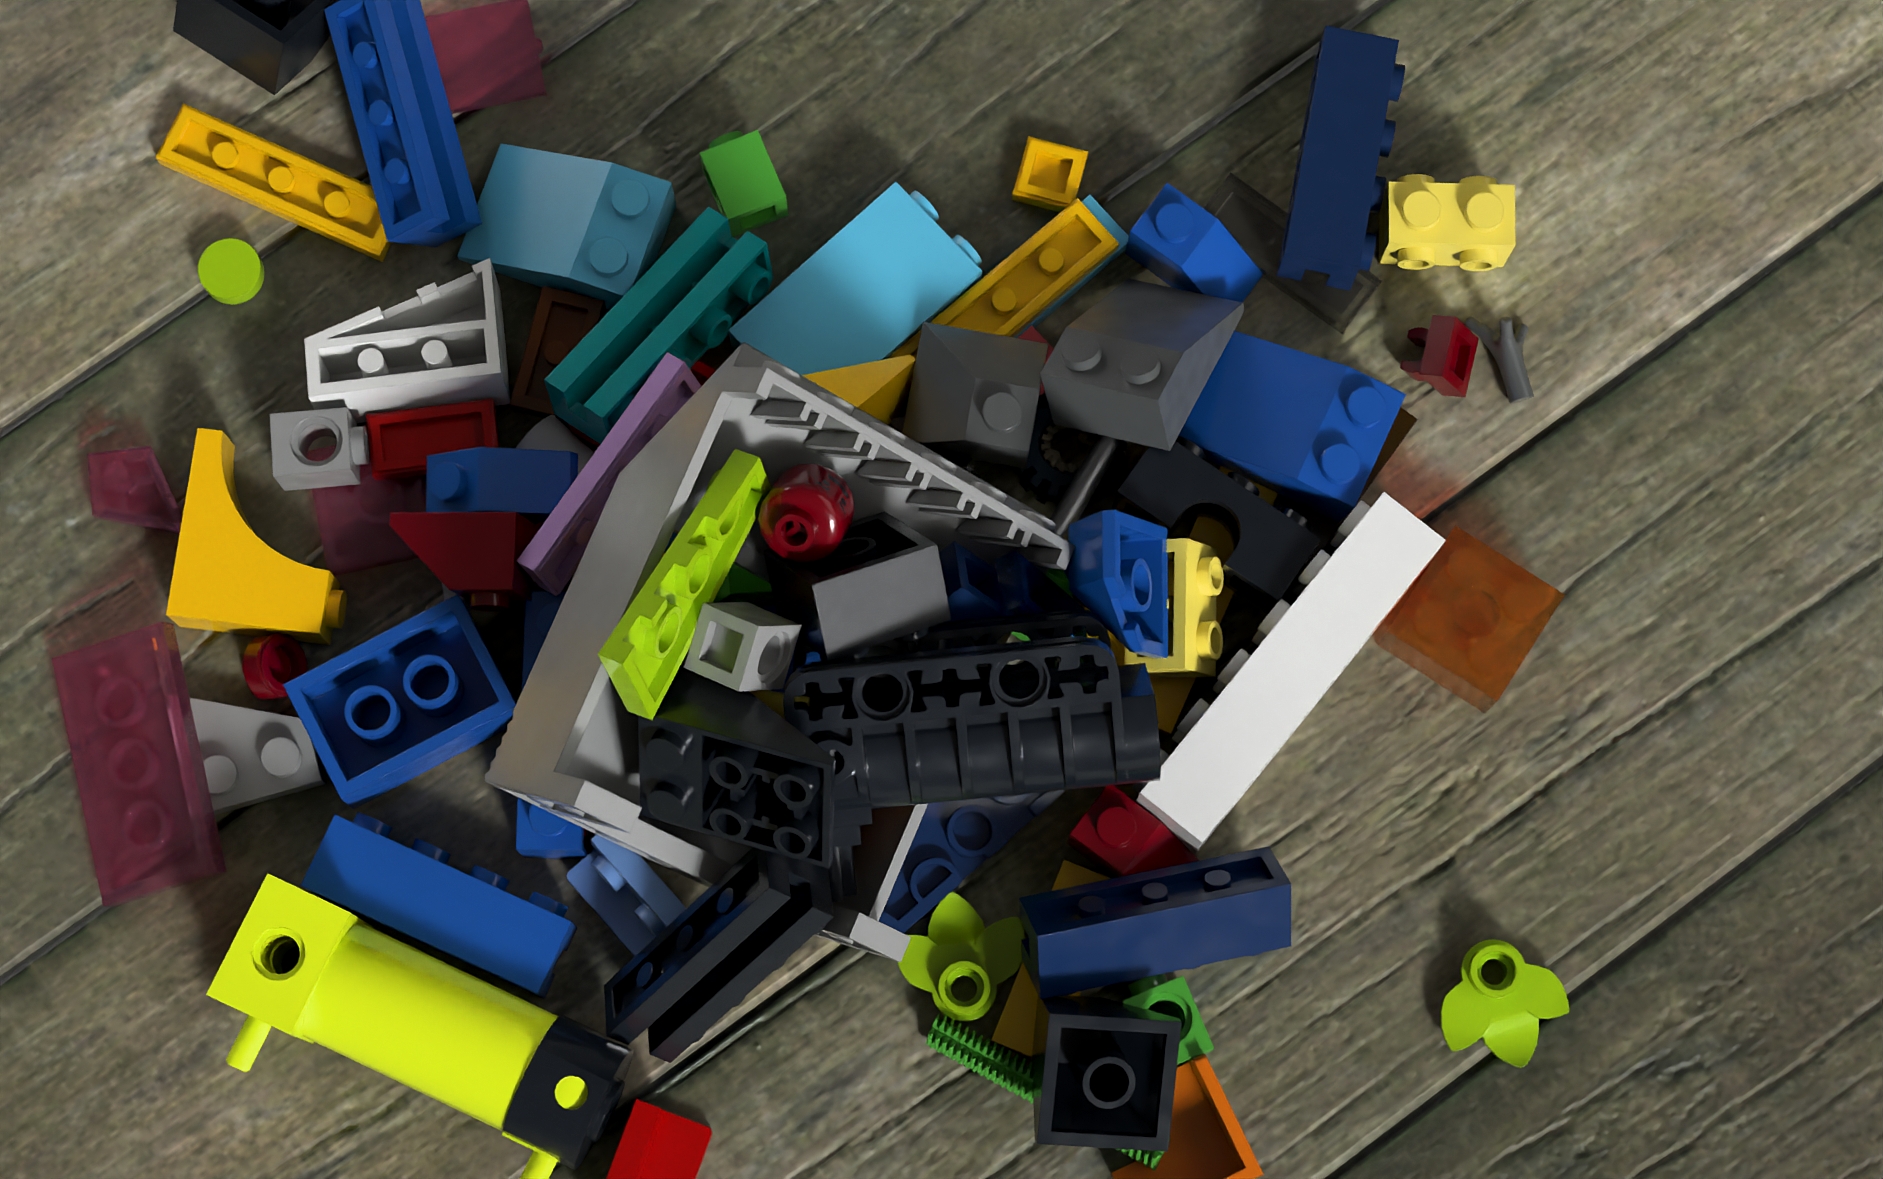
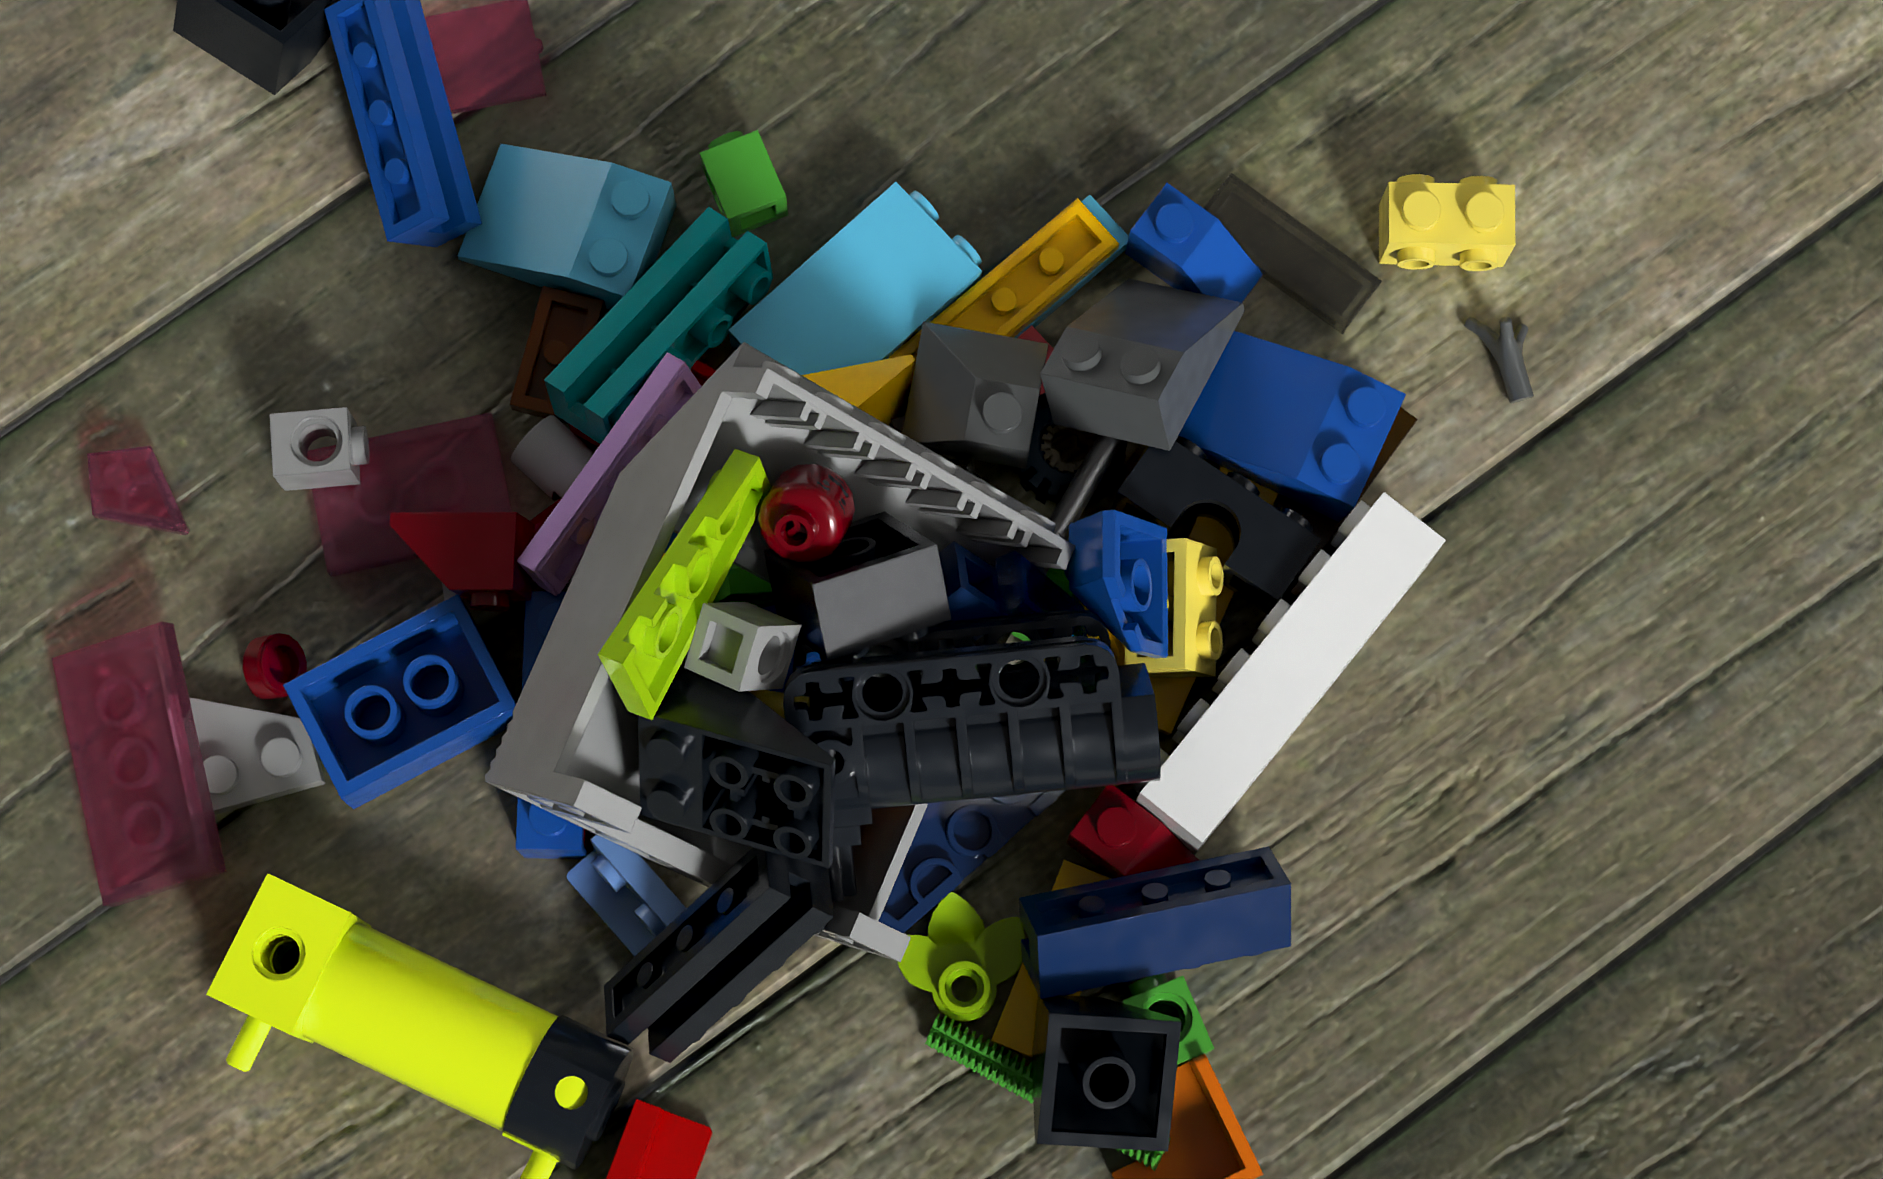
(231, 271): lime tile -> none
(231, 577): yellow arch -> none
(275, 180): yellow tile -> none
(405, 437): red tile -> none
(417, 353): white wedge -> none
(440, 905): blue brick -> none
(500, 480): blue slope -> none
(1049, 174): yellow tile -> none
(1339, 157): dark blue brick -> none
(1446, 357): dark red tile -> none
(1471, 620): clear orange brick -> none
(1502, 1013): lime plate -> none

